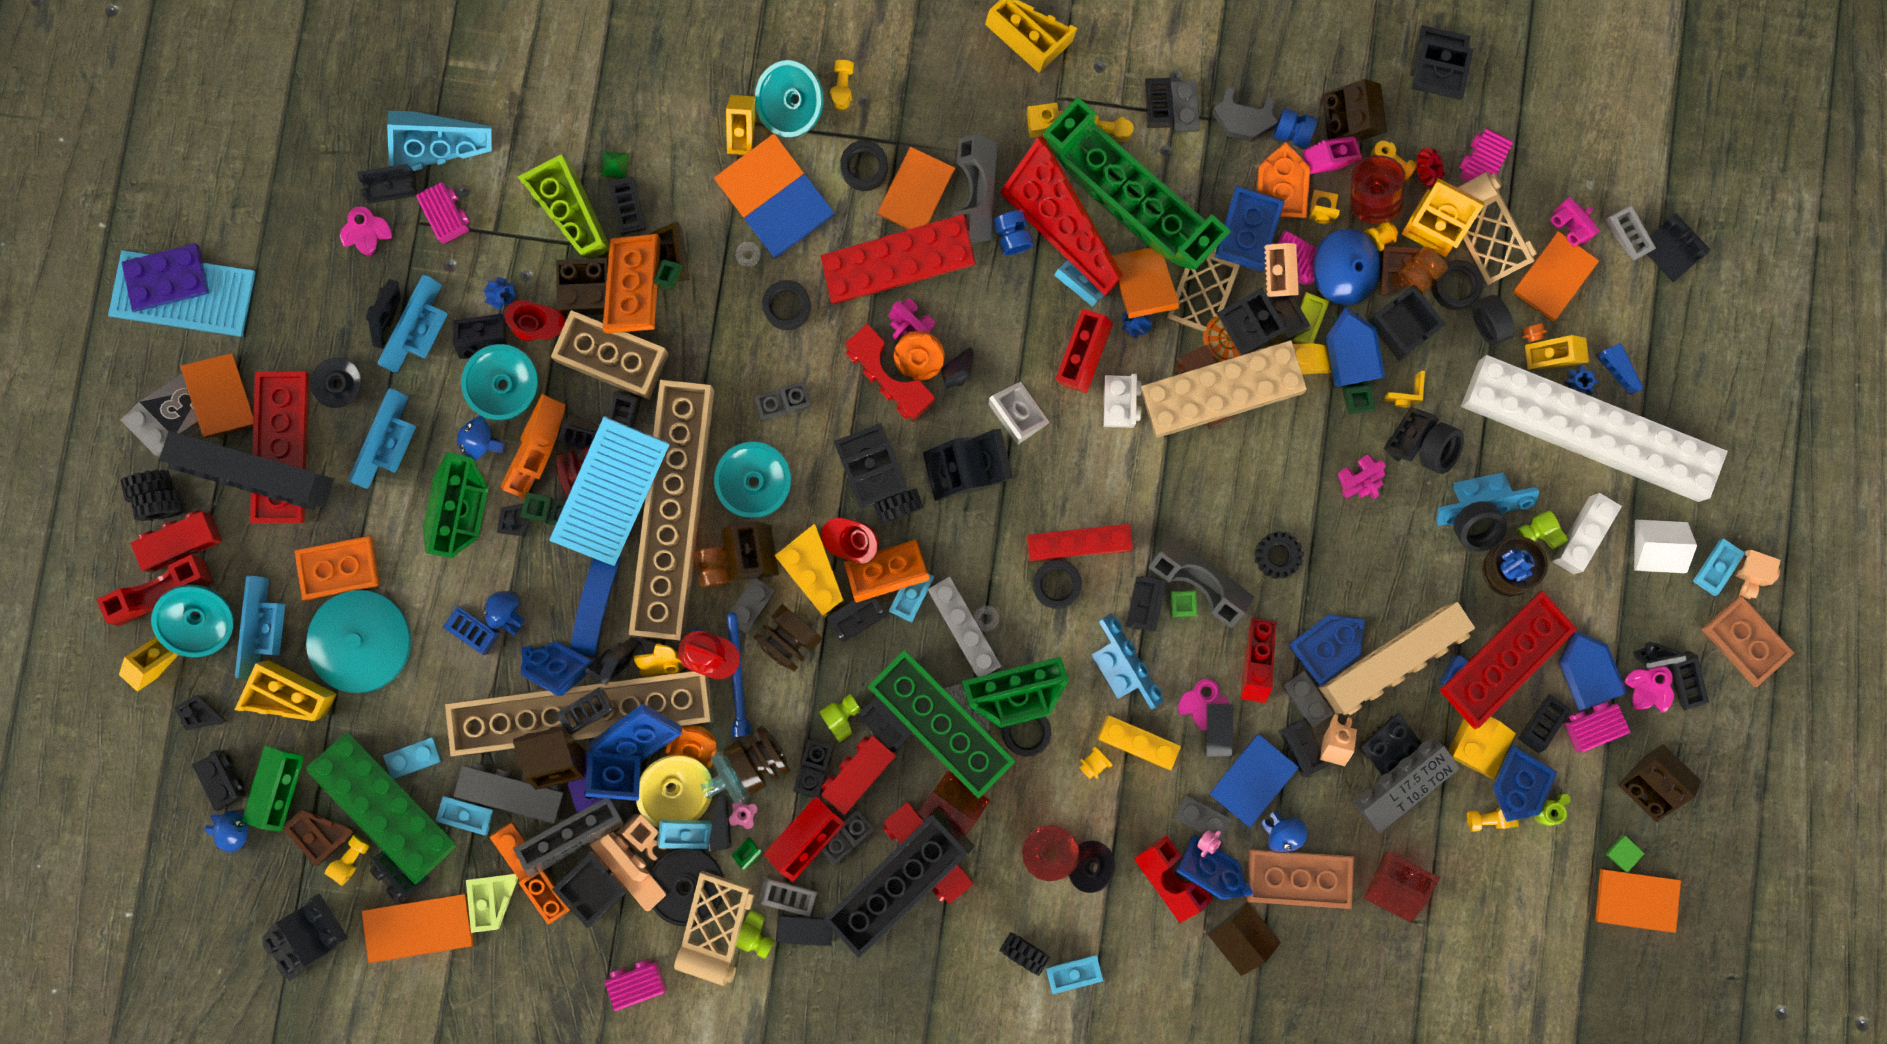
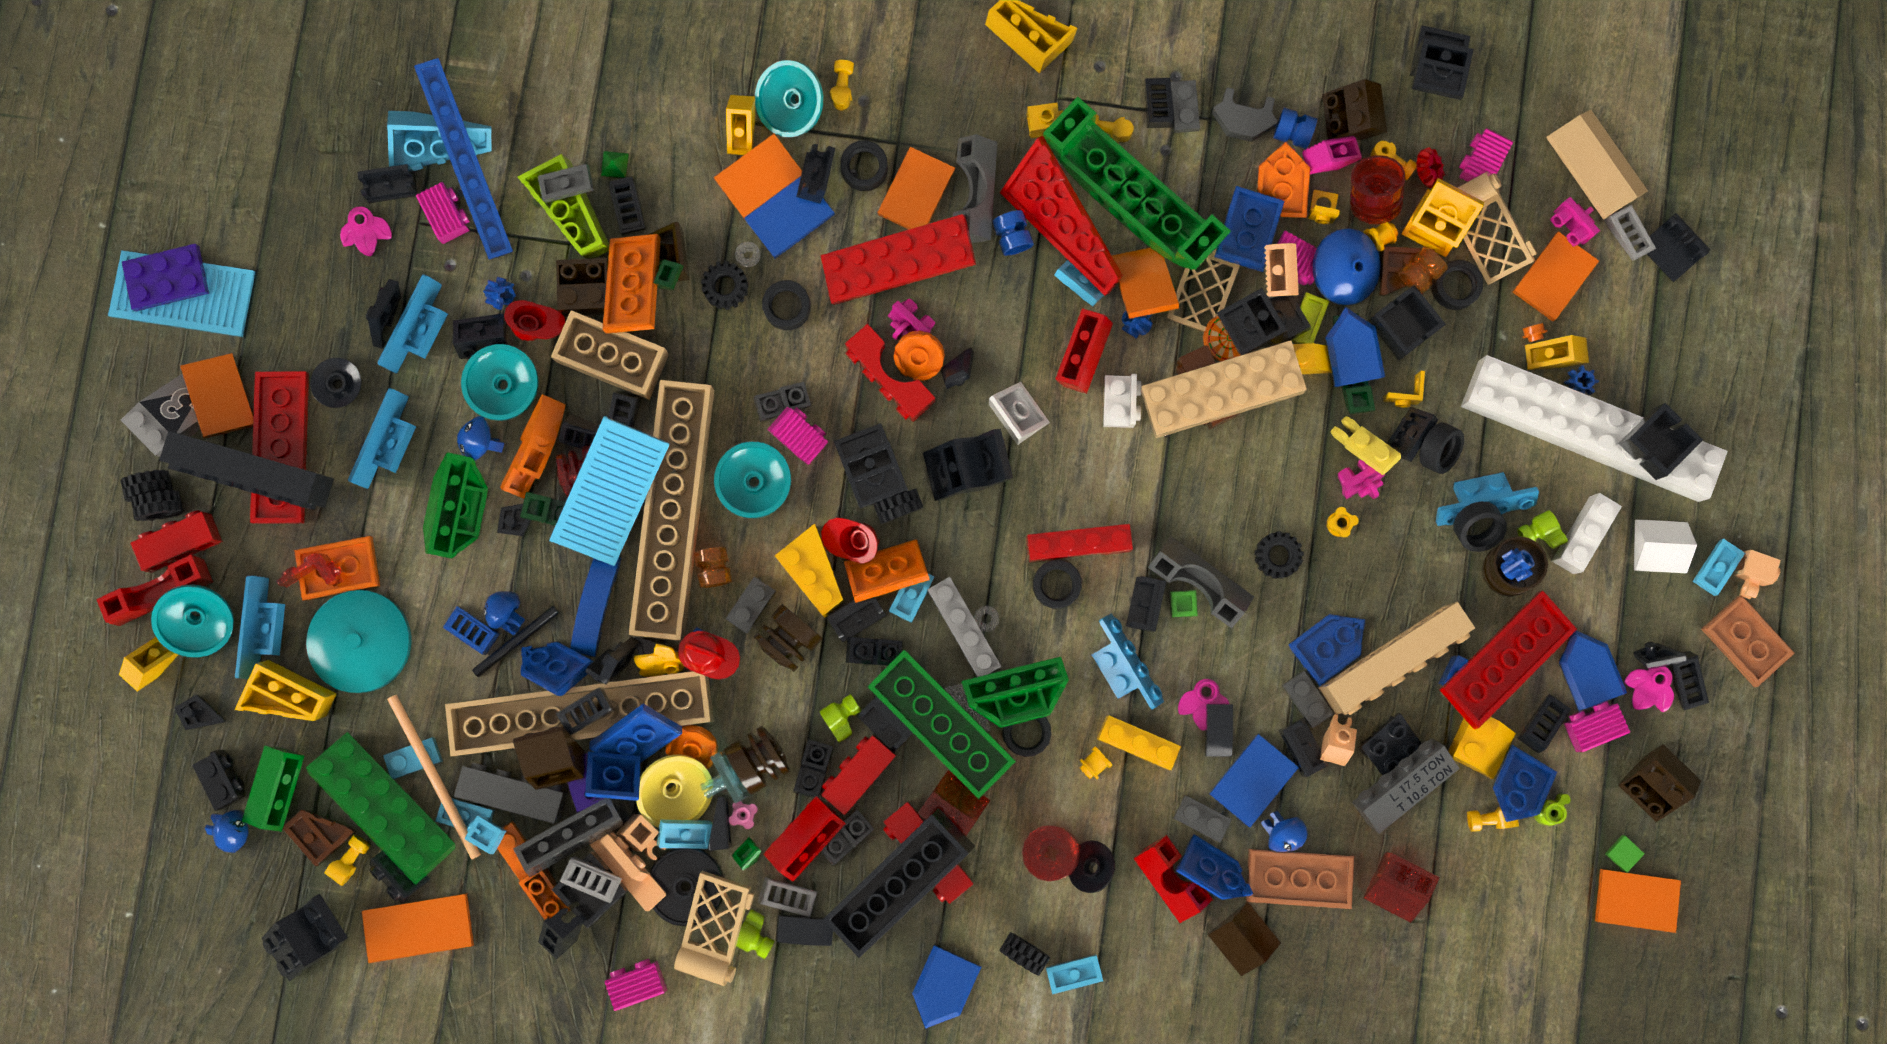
(328, 569): none -> clear red bracket
(432, 774): none -> light nougat piece
(463, 158): none -> blue plate
(485, 834): none -> medium azure bracket
(489, 901): yellowish green wing -> none
(515, 641): none -> black bar
(559, 936): none -> black hinge
(565, 183): none -> dark grey plate
(577, 884): none -> light grey slope
(724, 270): none -> black tyre
(741, 725): blue piece -> none
(749, 551): dark brown slope -> none
(798, 435): none -> dark pink brick
(815, 174): none -> black hinge
(872, 651): none -> black slope
(944, 986): none -> blue tile
(1209, 842): bright pink plate -> none
(1259, 661): red slope -> none
(1347, 519): none -> yellow brick
(1366, 446): none -> light yellow hinge
(1493, 319): black tyre -> none
(1597, 164): none -> tan slope
(1620, 366): blue slope -> none
(1658, 444): none -> black piece

